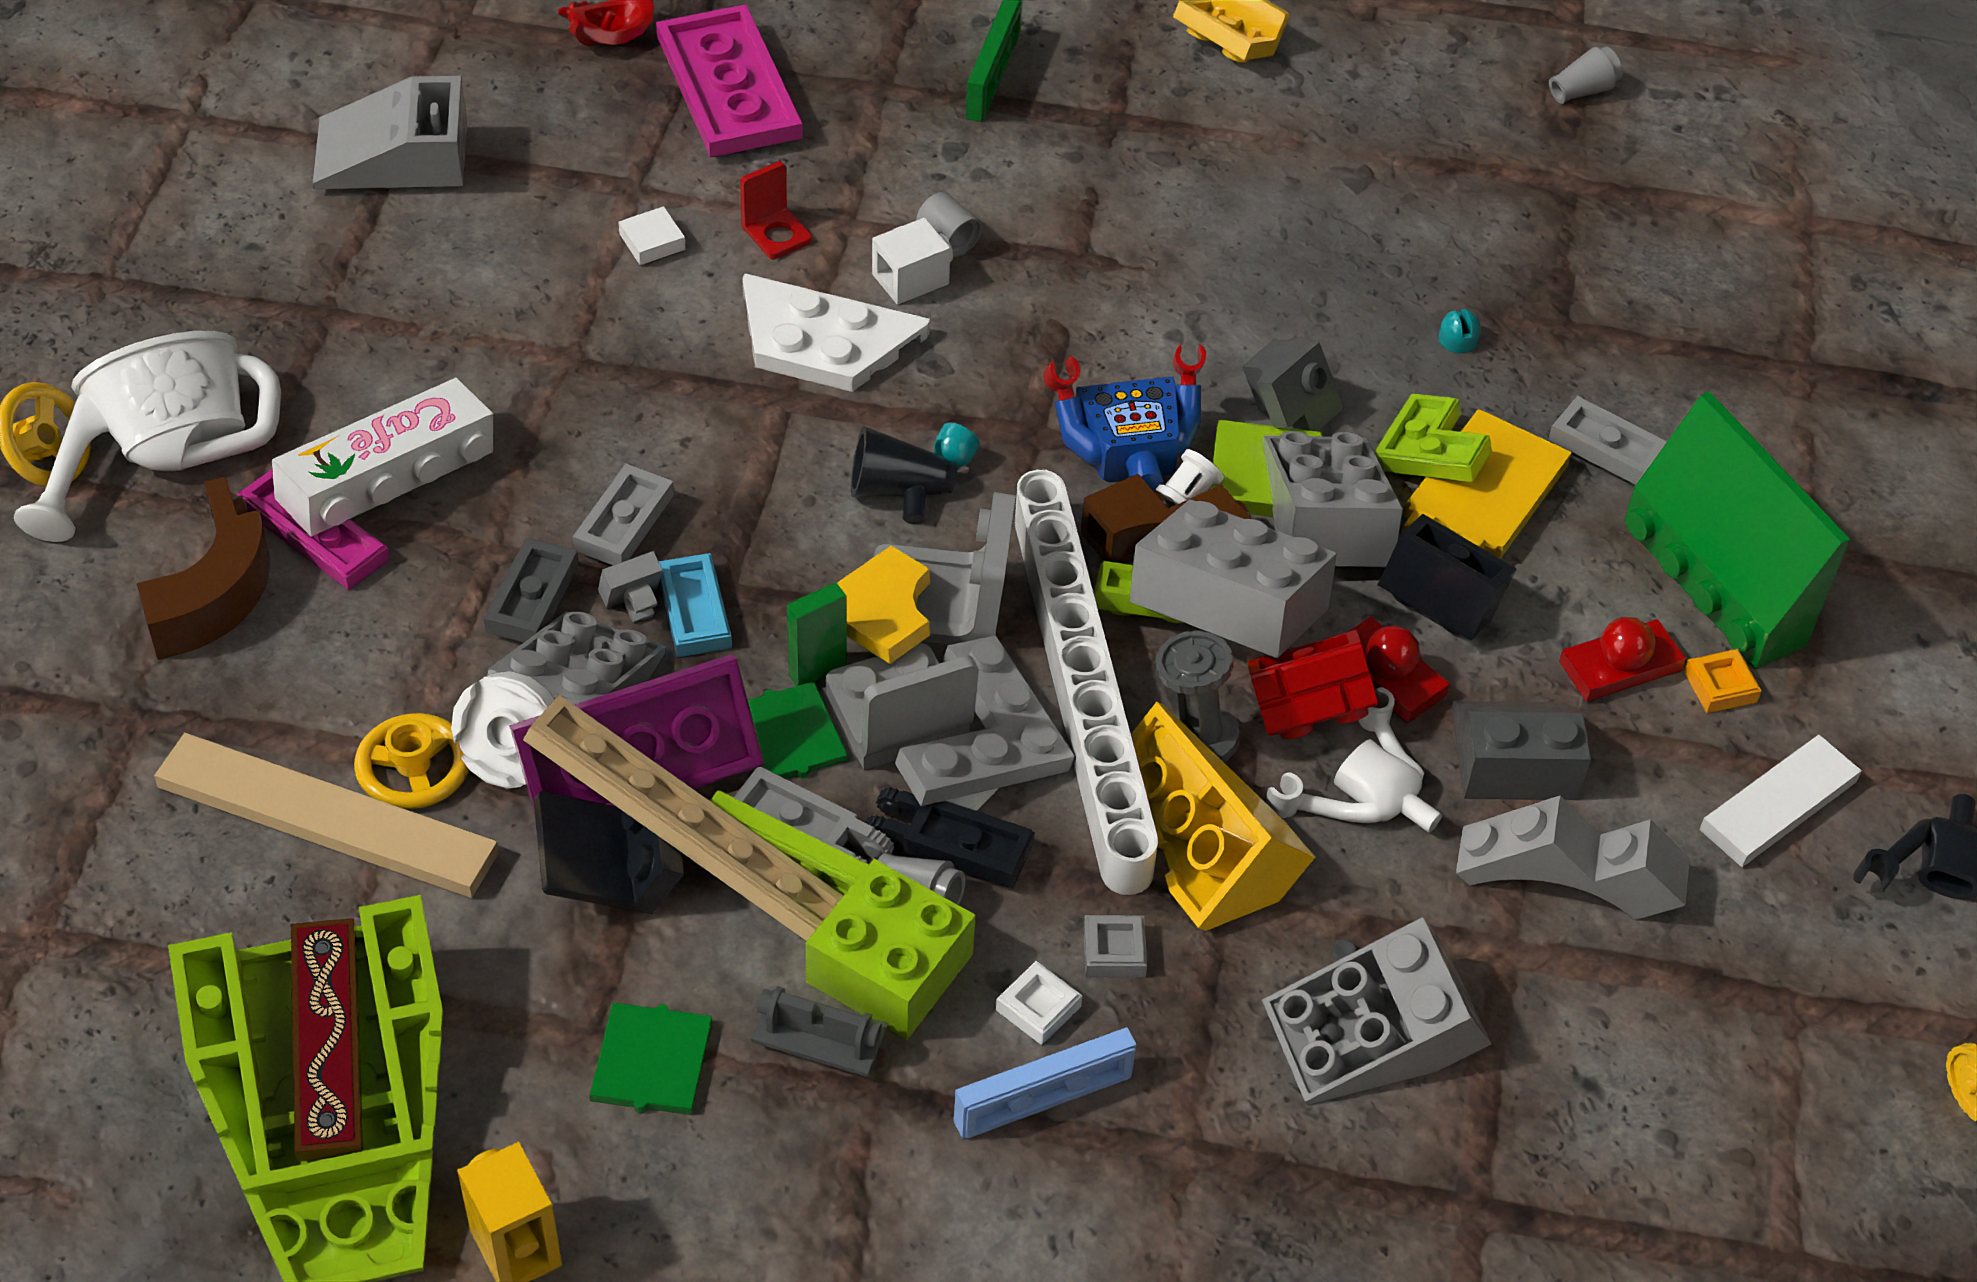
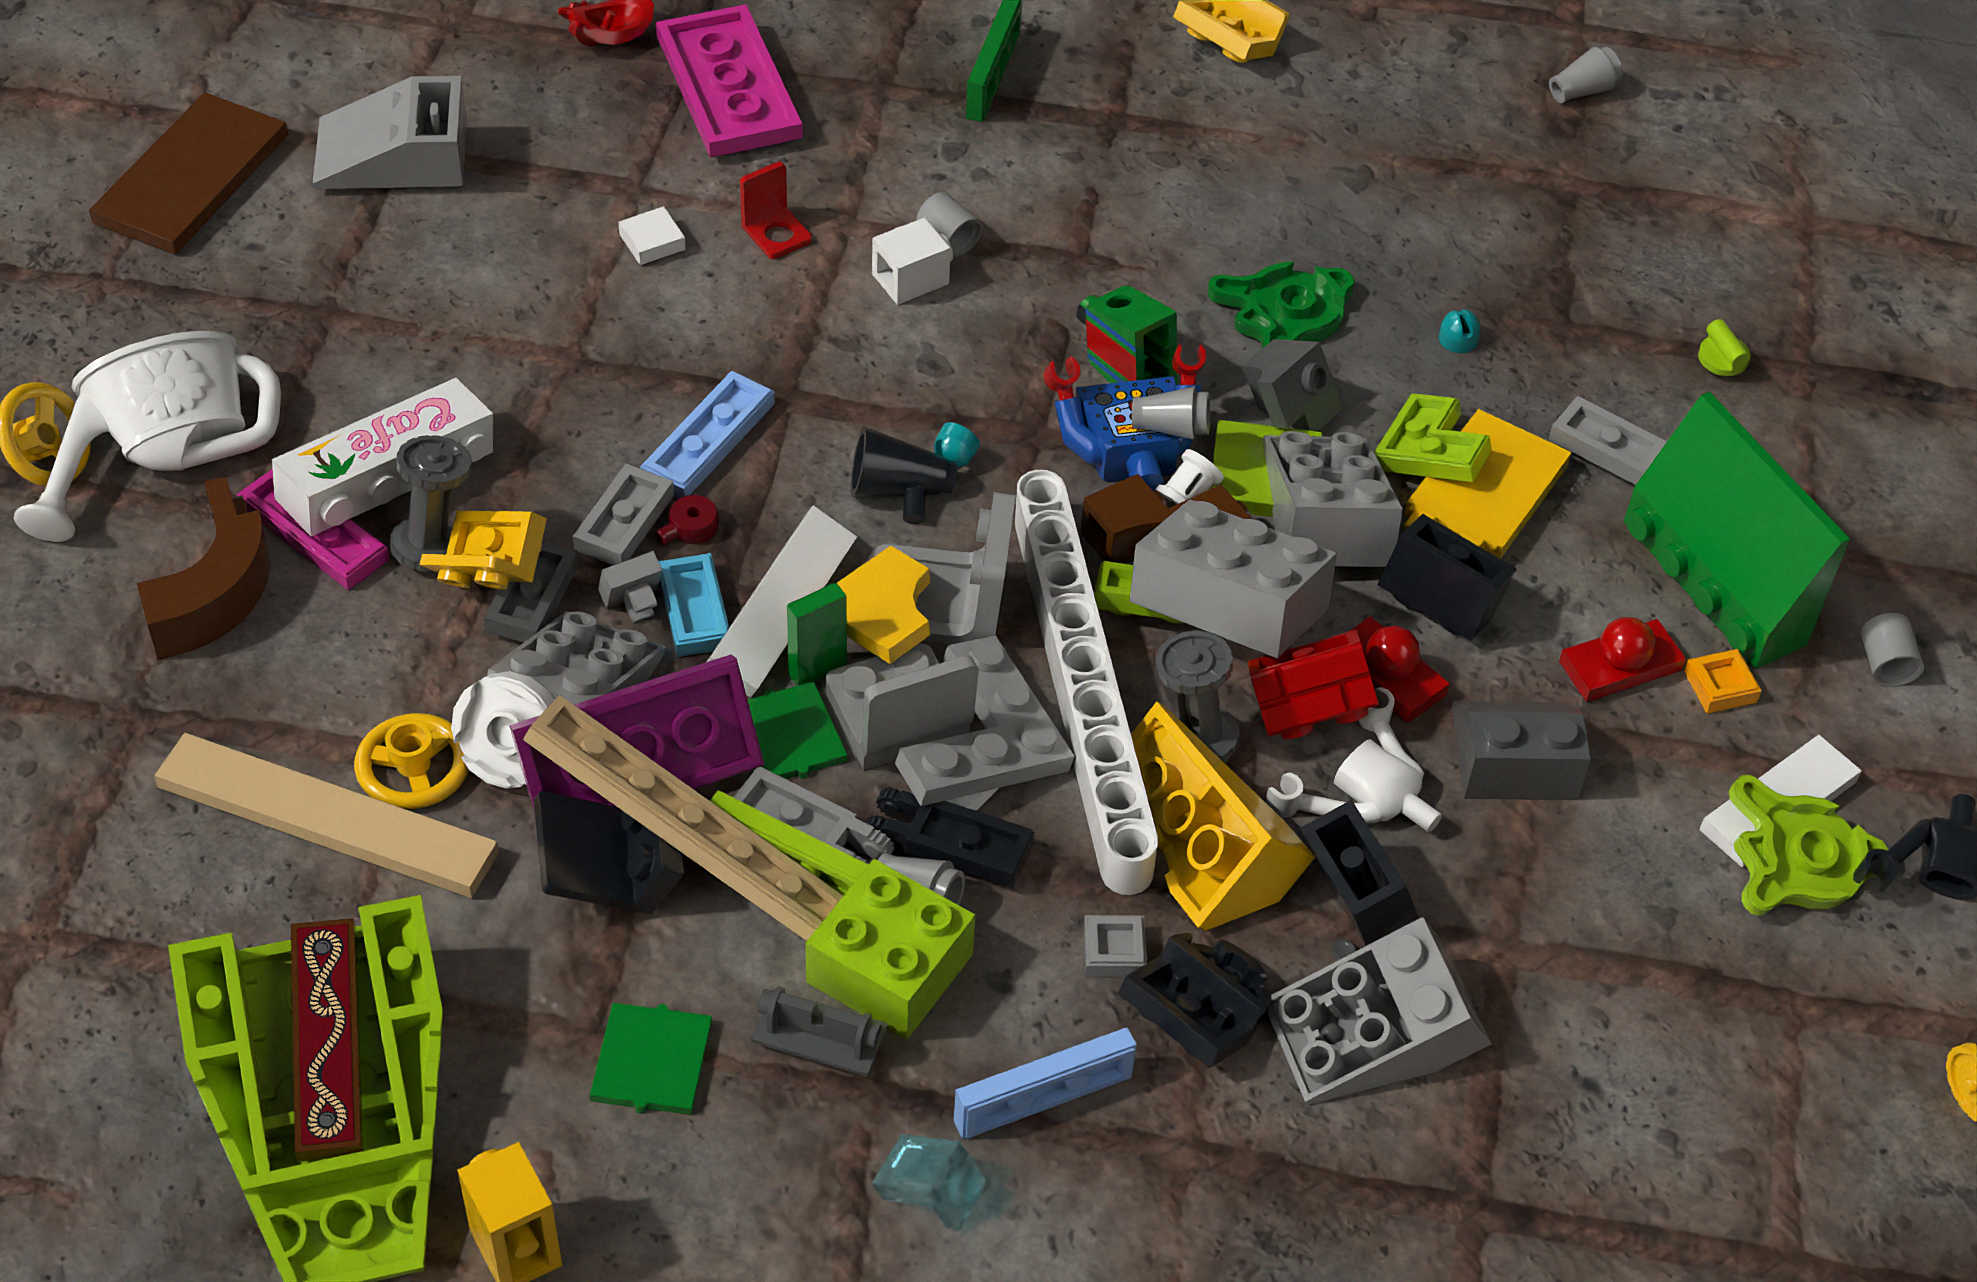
(189, 173): none -> reddish brown tile
(433, 469): none -> dark grey hose
(489, 549): none -> yellow bracket
(690, 520): none -> dark red piece
(710, 432): none -> light blue tile
(799, 569): none -> white tile
(824, 334): white wing -> none
(931, 1175): none -> clear light blue bracket
(1038, 1002): white tile -> none
(1129, 335): none -> green torso
(1173, 413): none -> light grey cone
(1201, 996): none -> black slope
(1285, 301): none -> green tile
(1359, 873): none -> black brick
(1553, 843): light grey arch -> none
(1723, 351): none -> lime plate
(1798, 849): none -> lime tile
(1892, 649): none -> light grey beam

